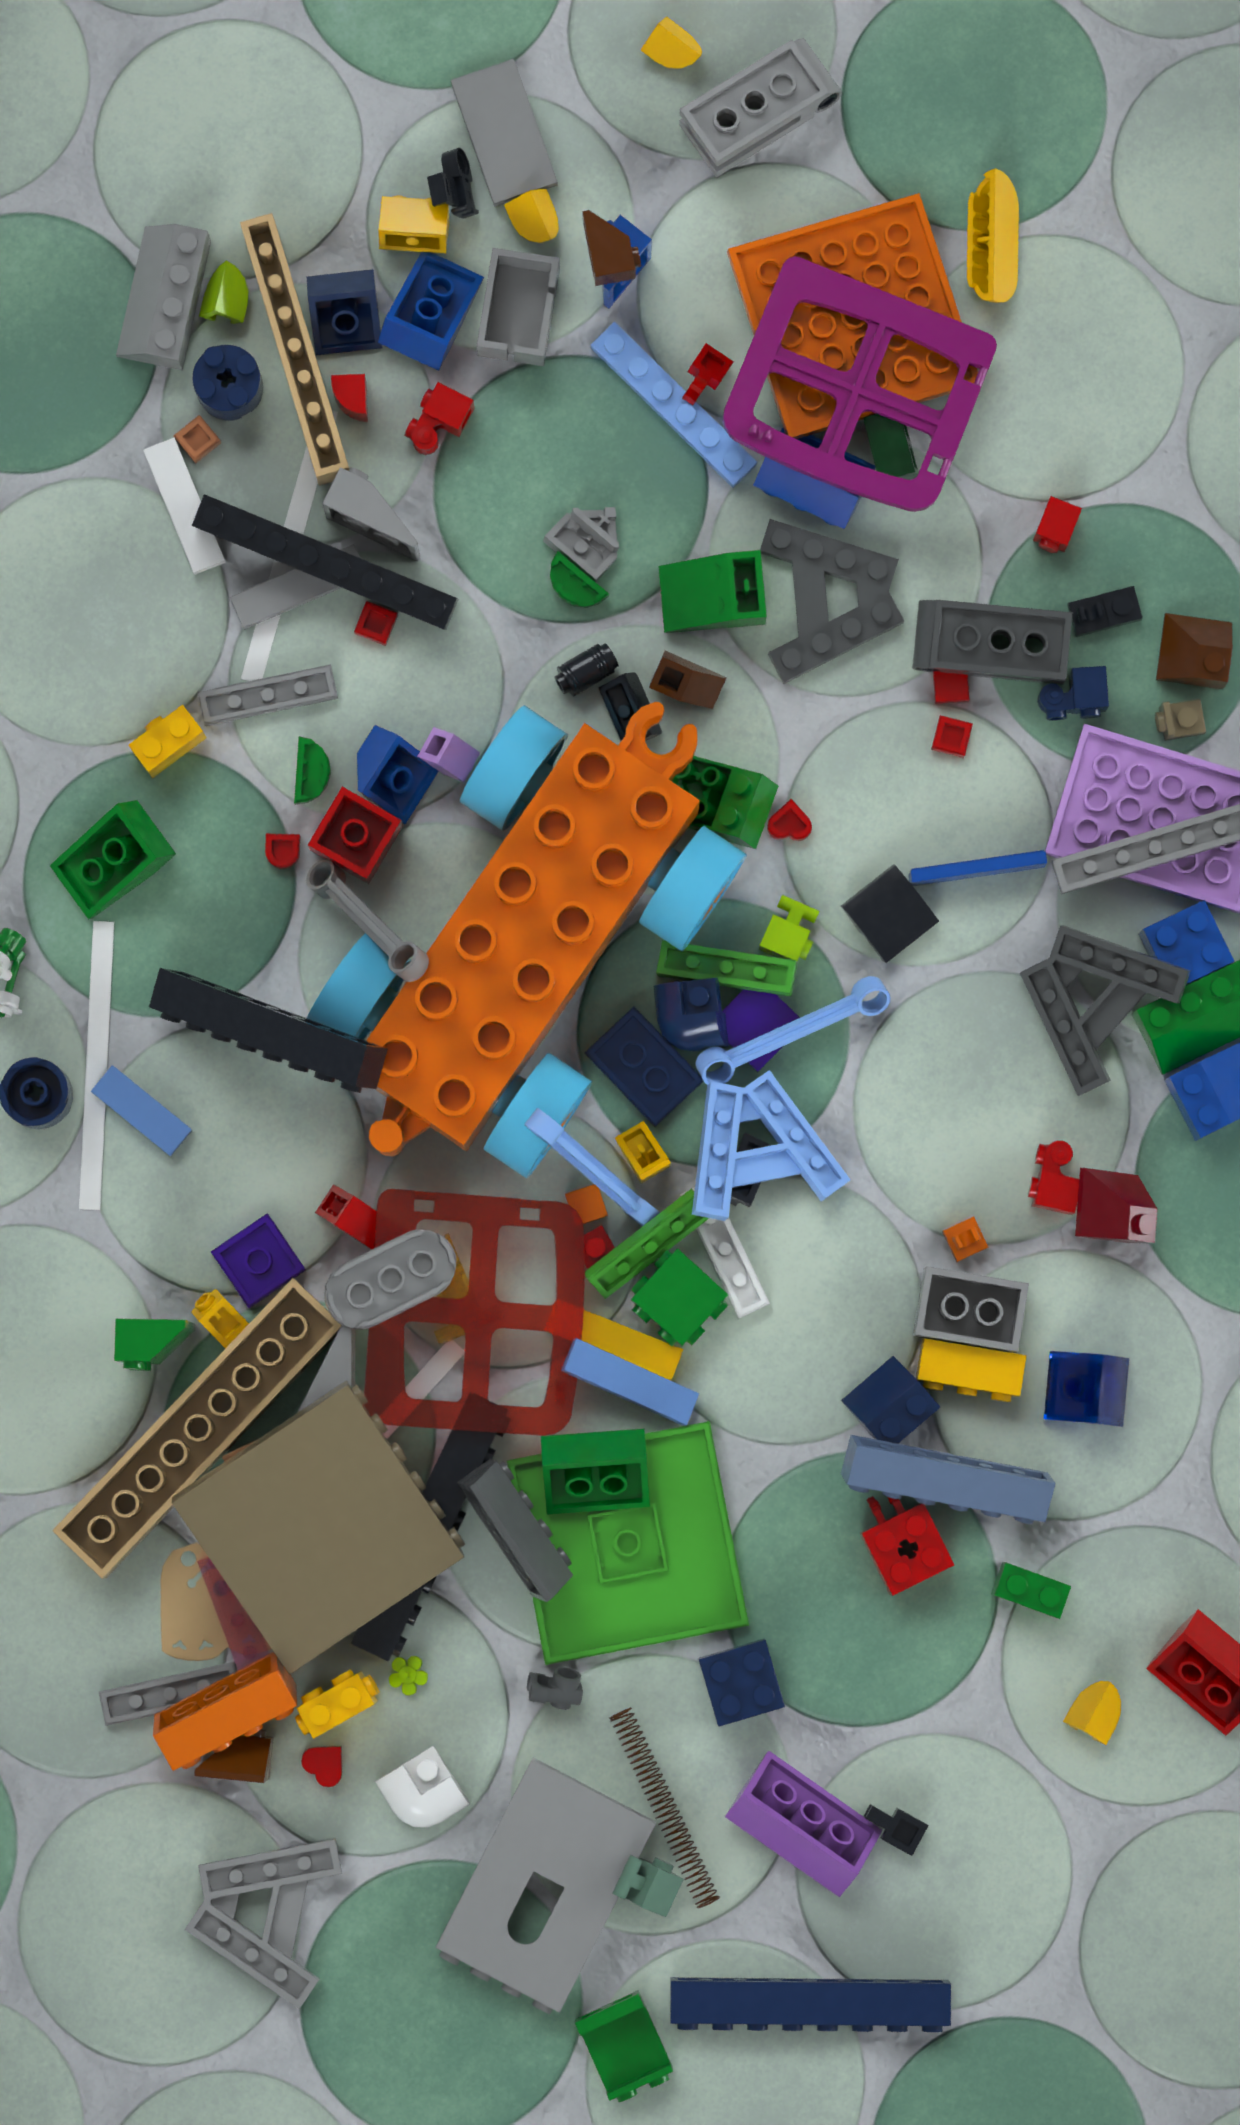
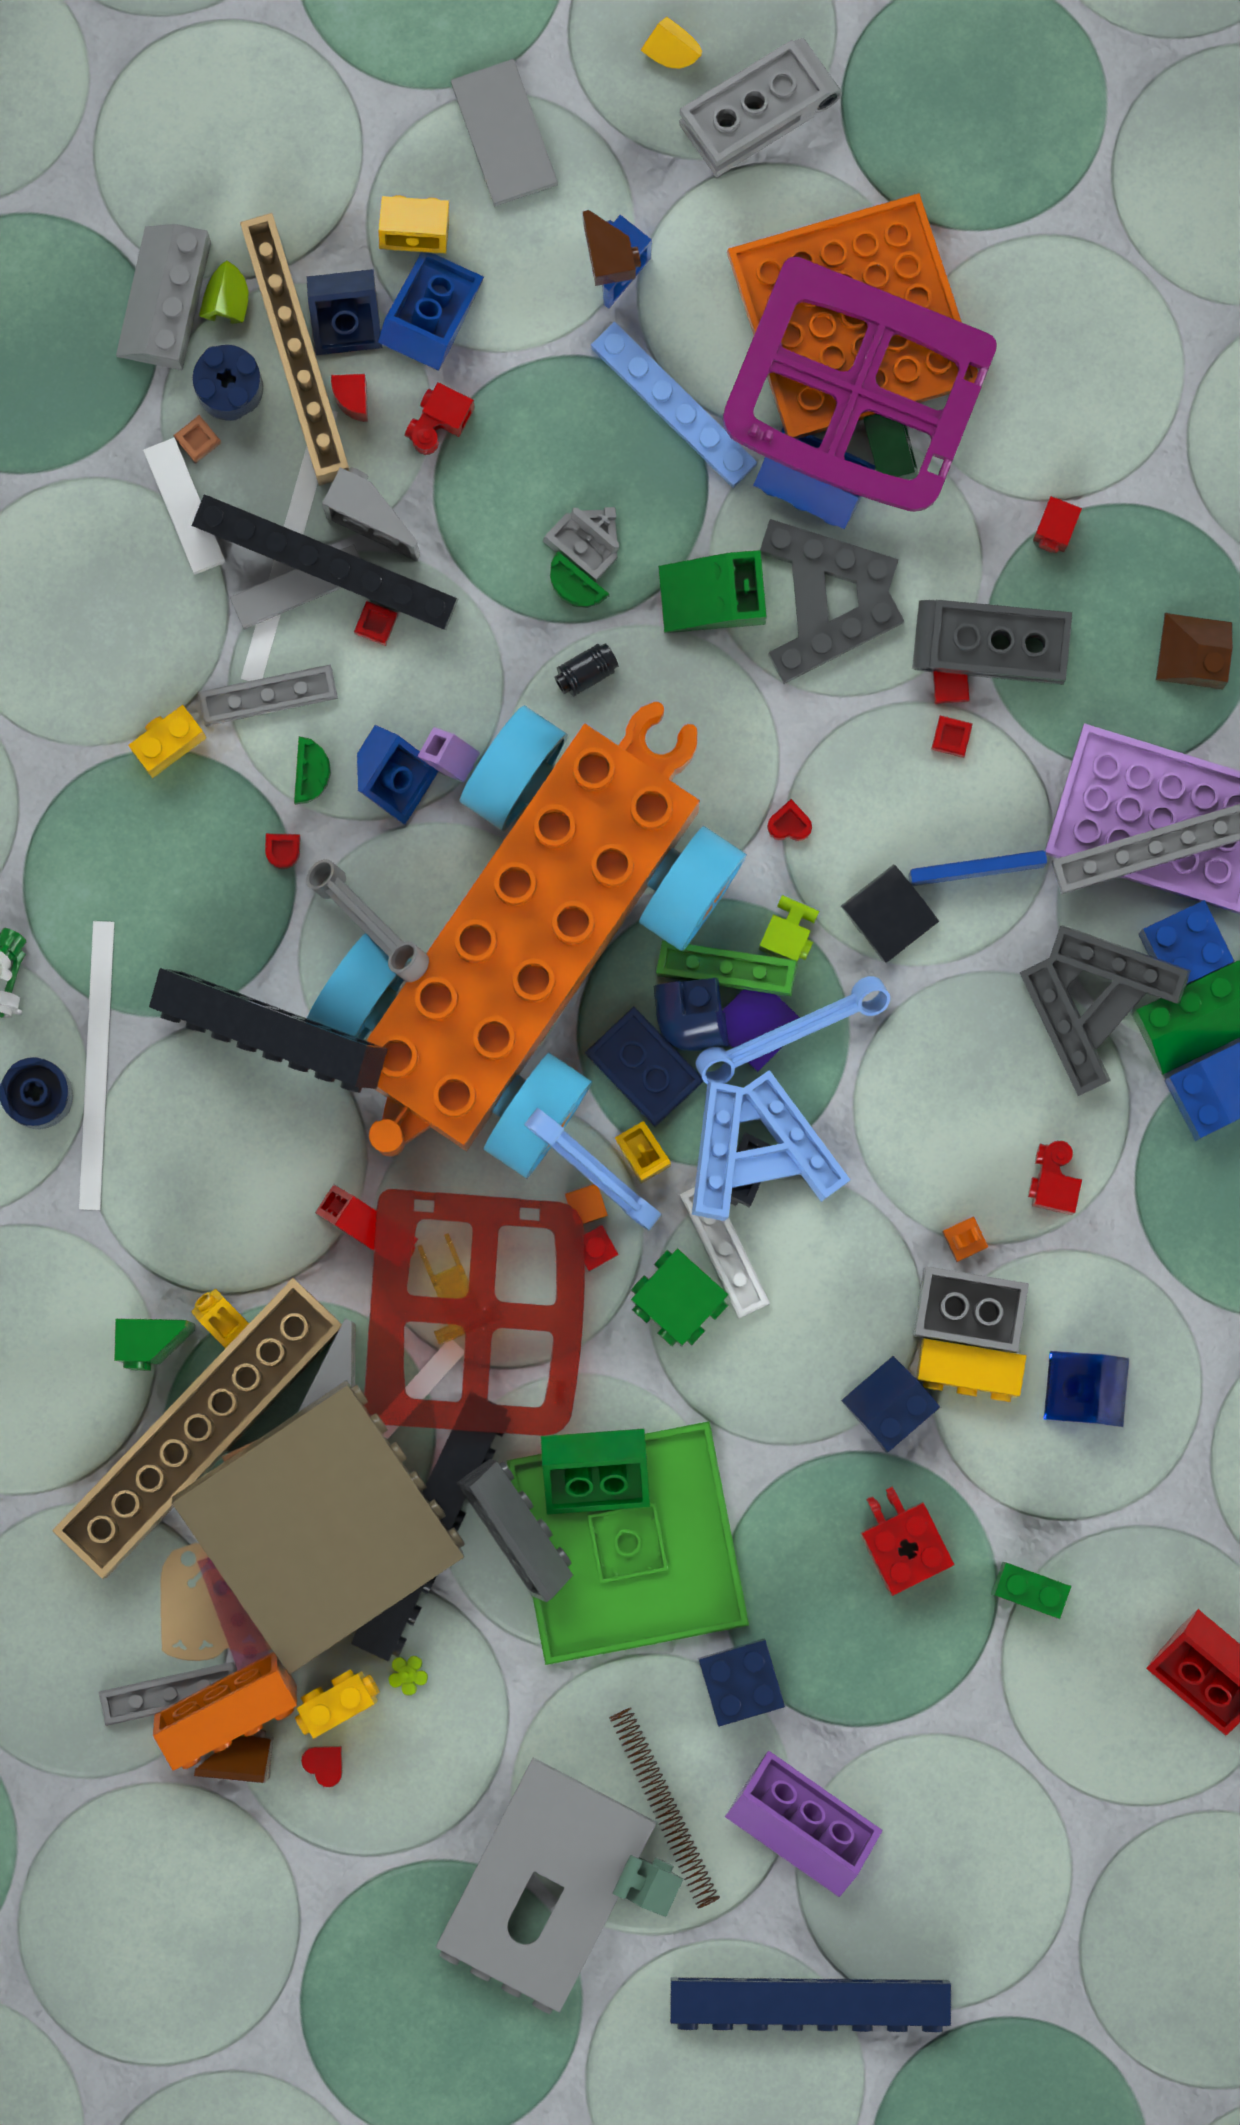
(112, 858): green slope -> none
(141, 1110): medium blue tile -> none
(258, 1260): dark purple tile -> none
(266, 1957): light grey plate -> none
(355, 835): red brick -> none
(390, 1279): light grey tile -> none
(422, 1790): white brick -> none
(453, 184): black piece -> none
(518, 306): light grey piece -> none
(533, 216): yellow brick -> none
(559, 1690): dark grey plate -> none
(623, 699): black slope -> none
(625, 2046): green panel -> none
(630, 1382): medium blue tile -> none
(631, 1345): yellow tile -> none
(644, 1246): bright green tile -> none
(687, 681): reddish brown slope -> none
(708, 370): red plate -> none
(731, 799): green slope -> none
(900, 1829): black plate -> none
(947, 1479): sand blue brick -> none
(993, 238): yellow brick -> none
(1086, 695): dark blue brick -> none
(1096, 1711): yellow brick -> none
(1105, 611): black plate -> none
(1114, 1207): dark red slope -> none
(1180, 719): dark tan bracket -> none

